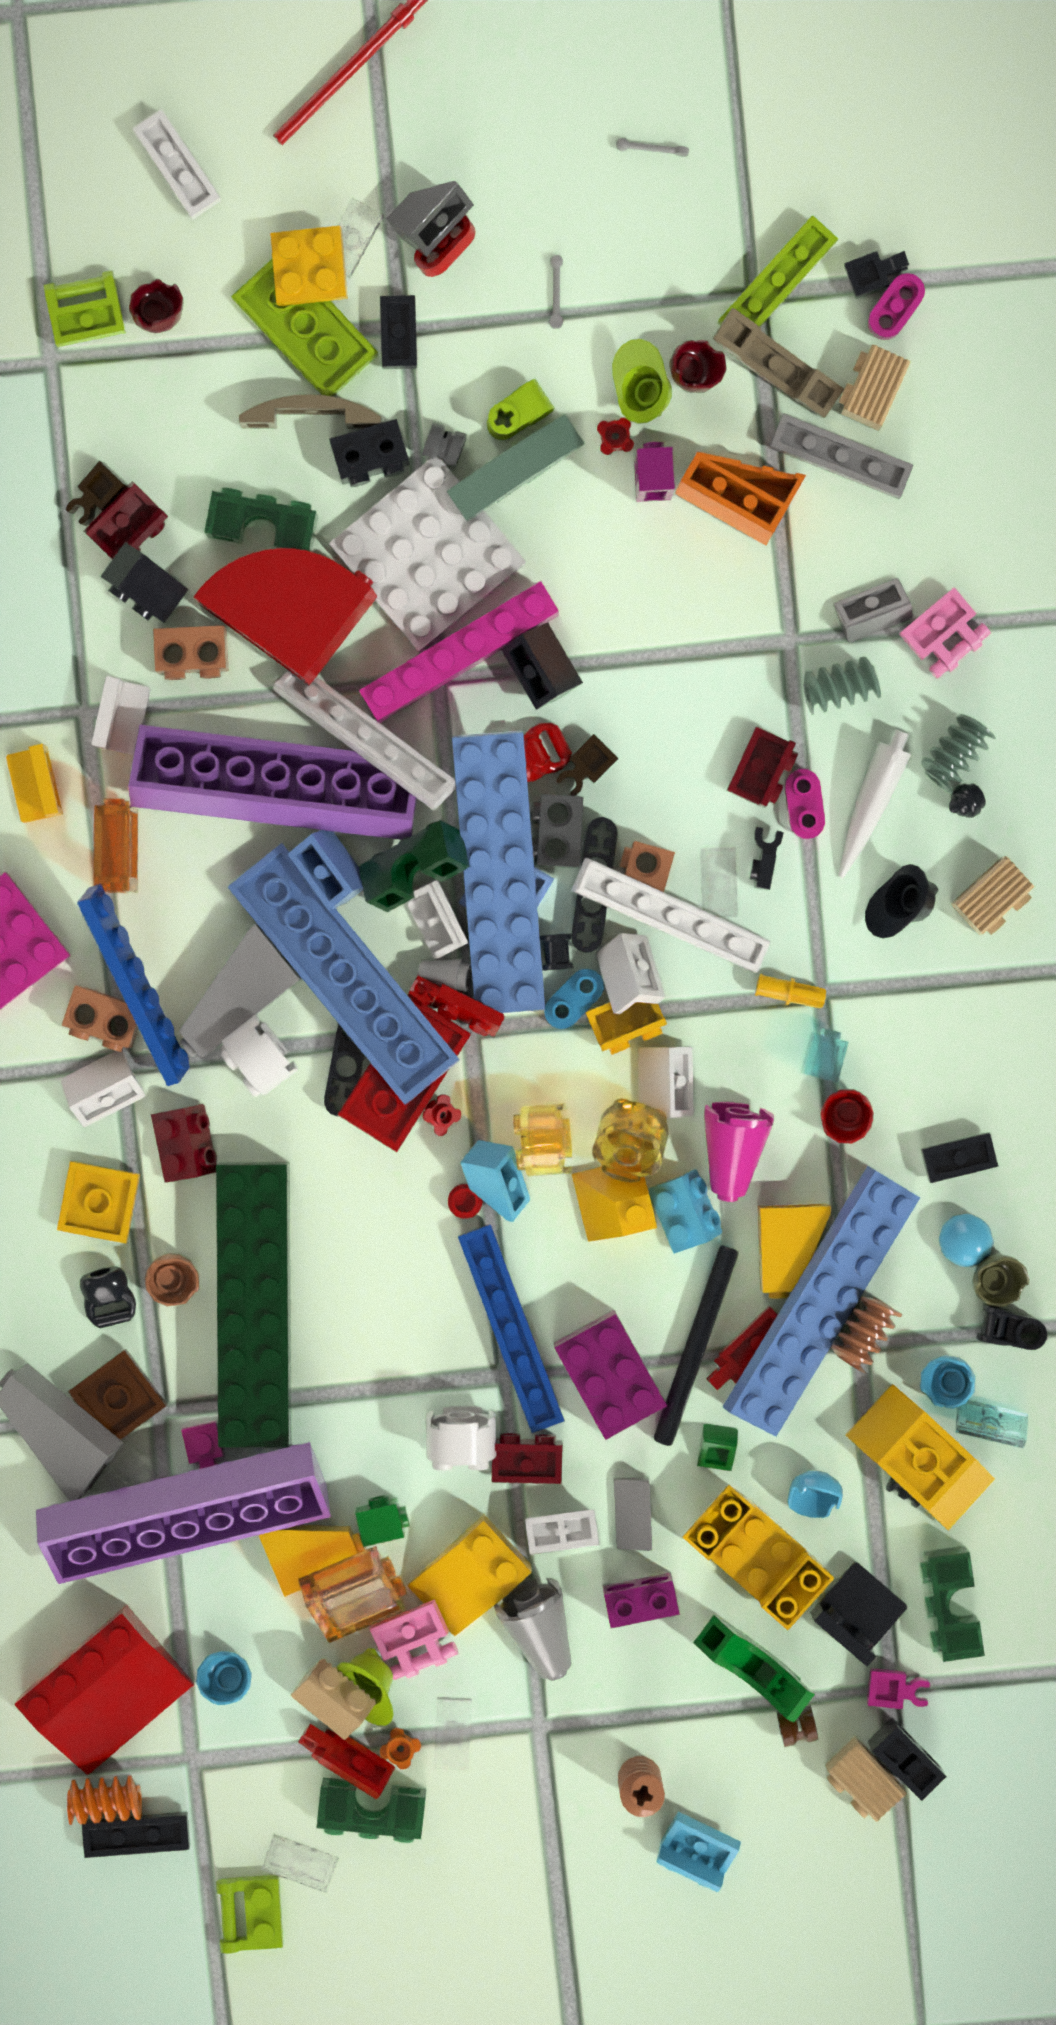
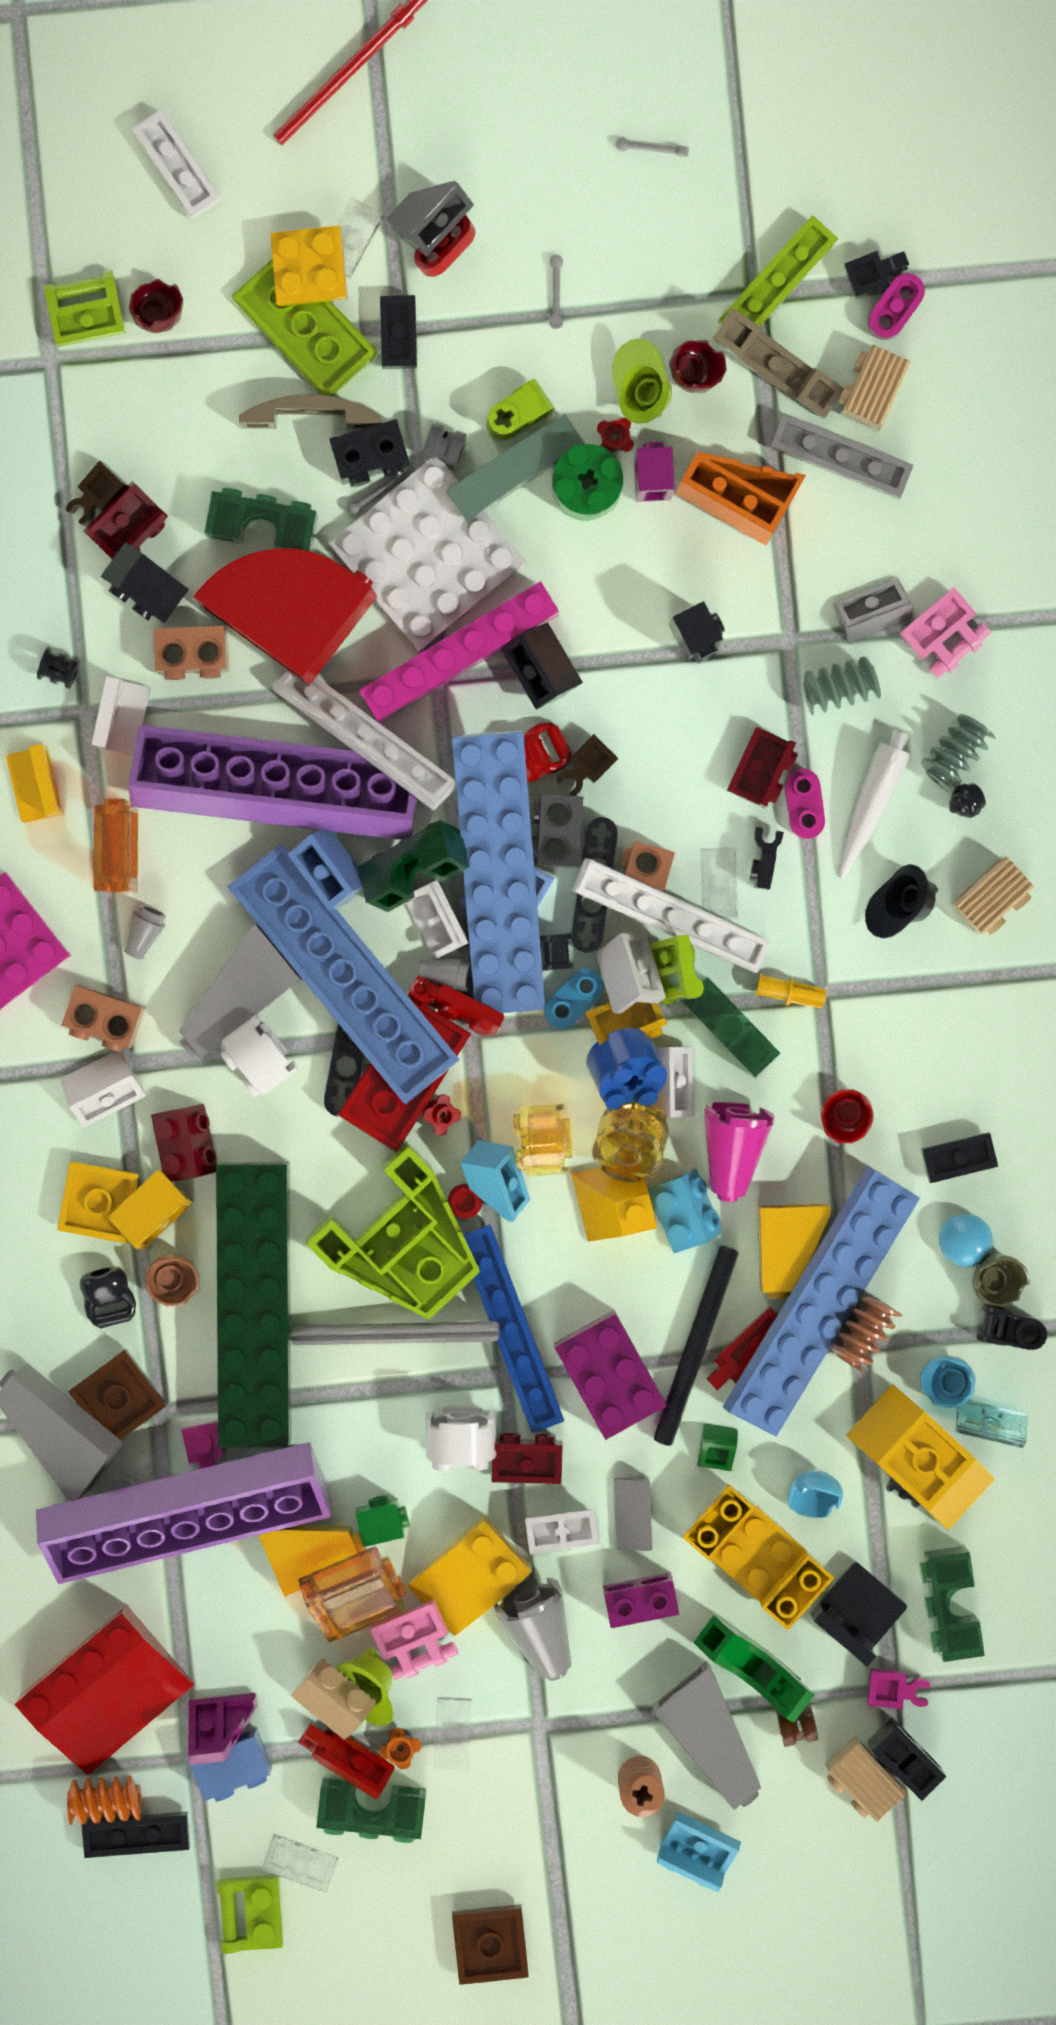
(58, 668): none -> black bush
(133, 984): blue plate -> none
(144, 930): none -> light grey cone
(150, 1210): none -> yellow panel
(217, 1725): none -> magenta wing
(223, 1678): medium azure hair -> none
(245, 1765): none -> medium blue brick
(354, 507): none -> light grey hinge
(395, 1333): none -> light grey axle
(410, 1249): none -> lime wedge
(490, 1944): none -> reddish brown plate
(578, 464): none -> green brick
(626, 1068): none -> blue brick
(674, 957): none -> lime plate
(697, 632): none -> black brick
(706, 1730): none -> light grey slope
(732, 1028): none -> clear green arch
(825, 1055): clear light blue brick -> none

